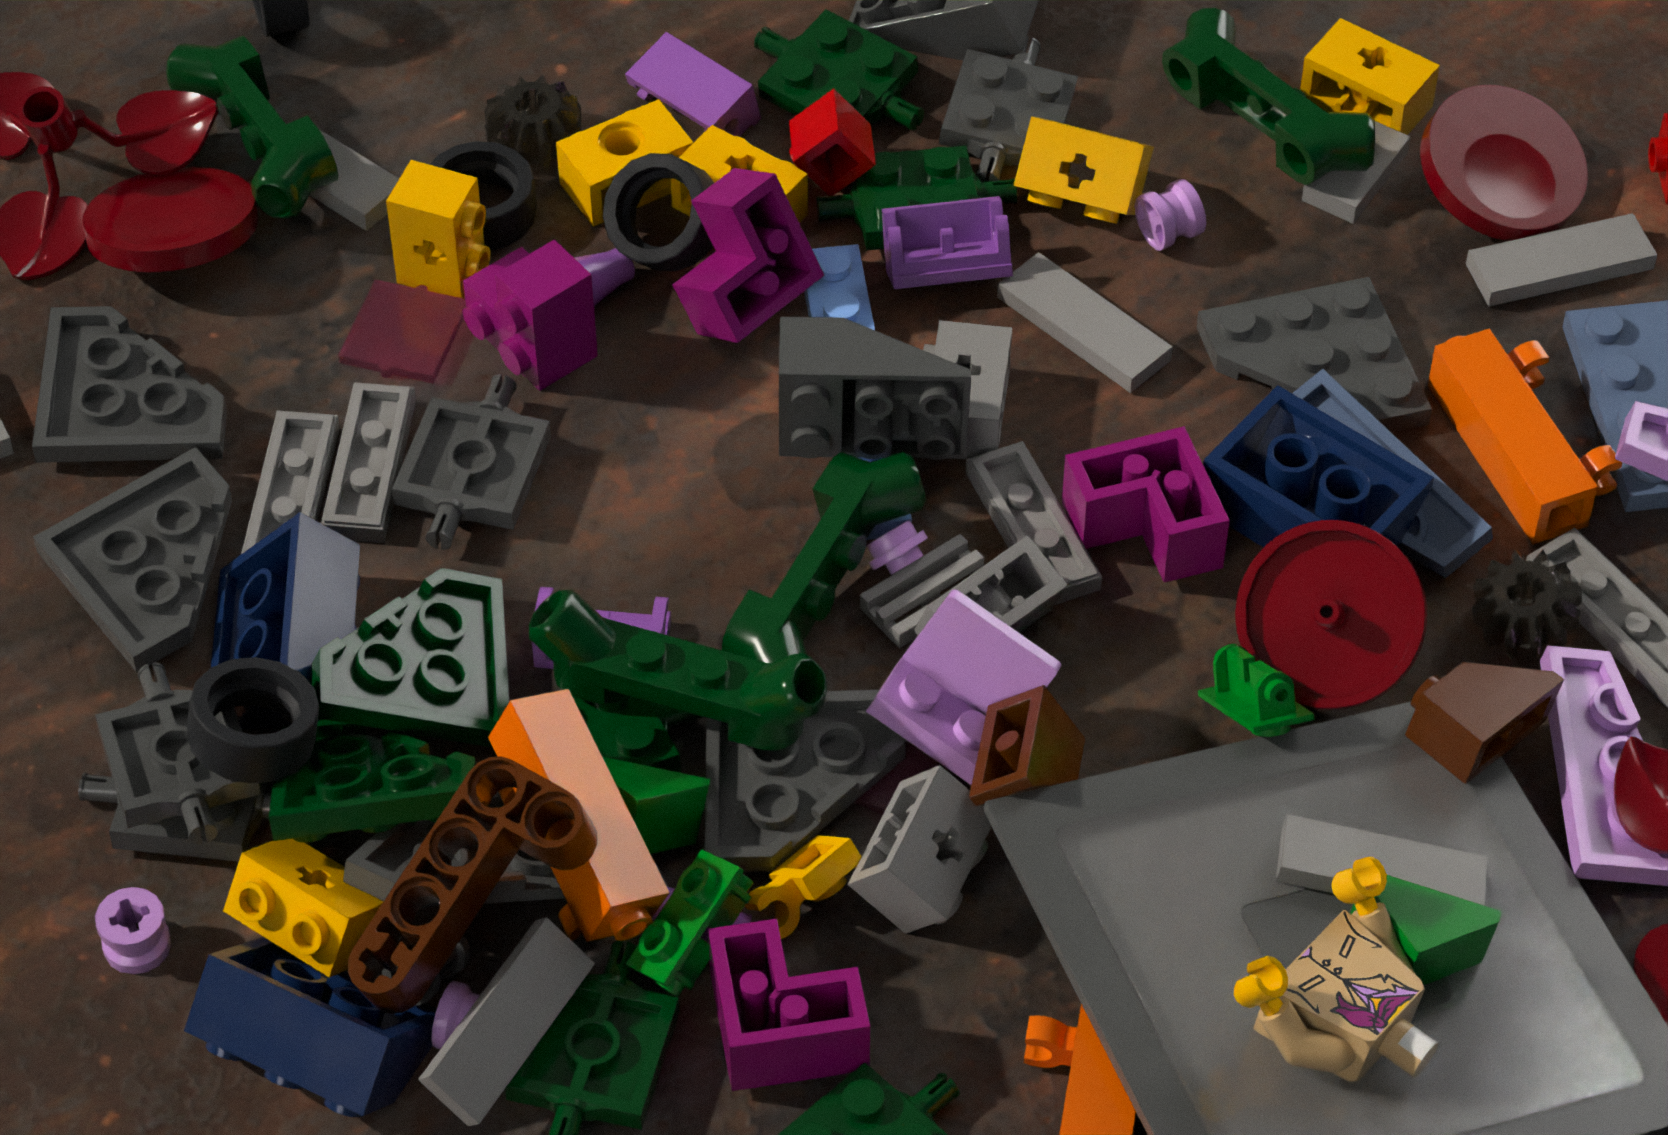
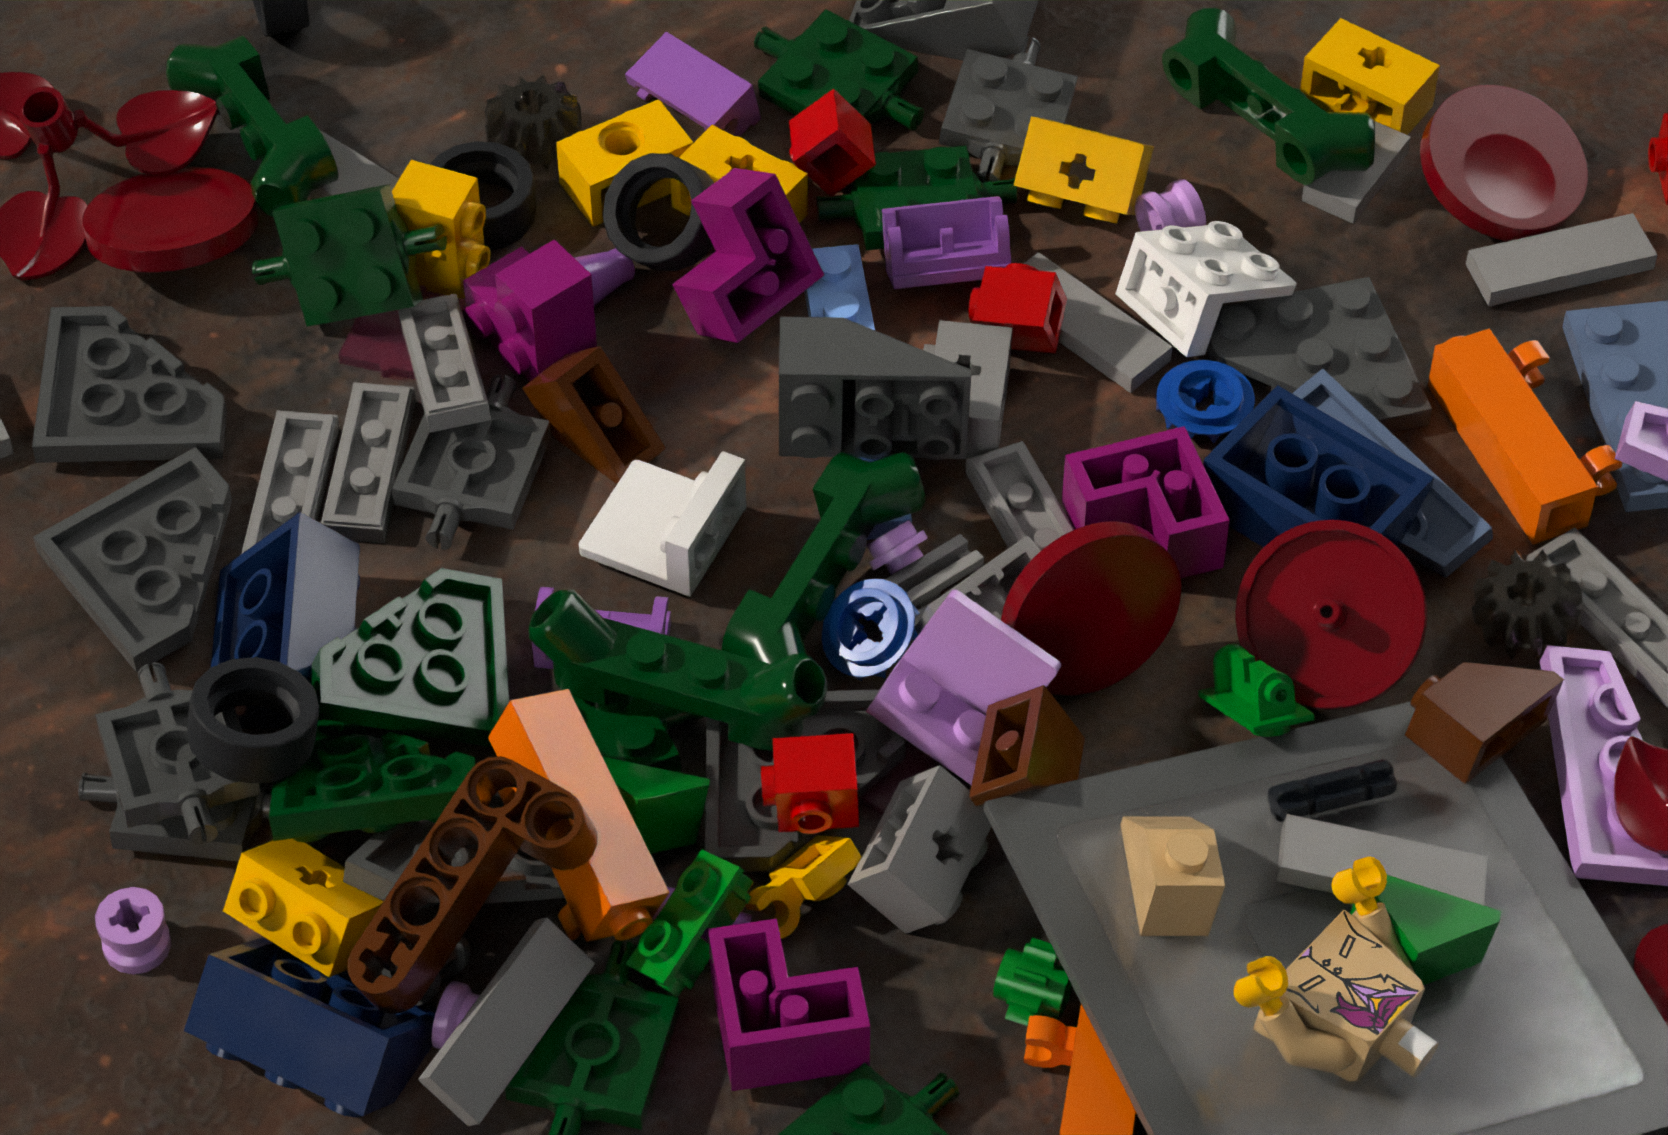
(348, 255): none -> dark green plate
(444, 363): none -> light grey tile
(594, 412): none -> reddish brown slope
(667, 523): none -> white bracket
(812, 783): none -> red brick
(847, 642): none -> blue gear
(1025, 301): none -> red brick
(1032, 983): none -> green gear
(1096, 603): none -> dark red piece
(1173, 874): none -> tan slope
(1186, 274): none -> white bracket
(1192, 382): none -> blue gear
(1332, 790): none -> black axle

